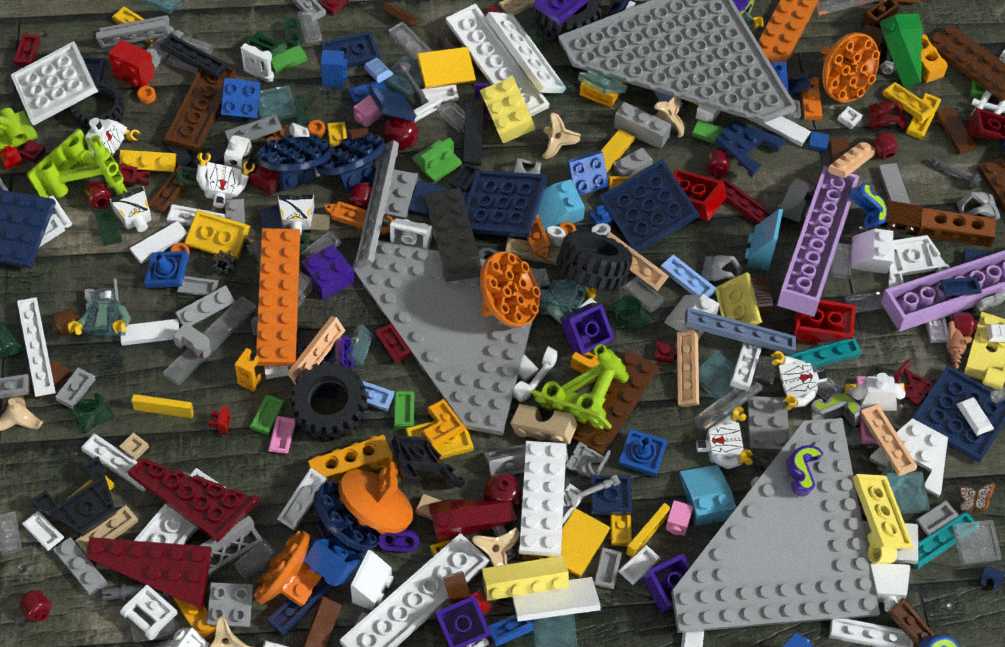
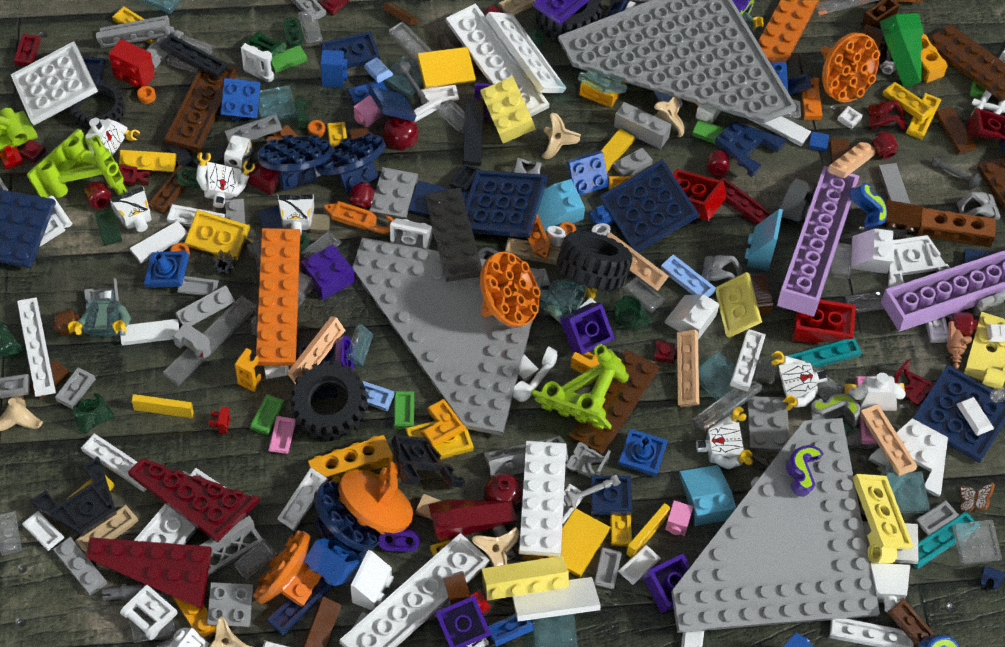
(35, 605): dark red head -> none
(134, 446): tan plate -> none
(298, 131): white tile -> none
(377, 205): light grey plate -> none
(392, 343): dark red plate -> none
(438, 159): bright green bracket -> none
(558, 428): tan arch -> none
(740, 331): sand blue plate -> none
(960, 286): dark blue tile -> none

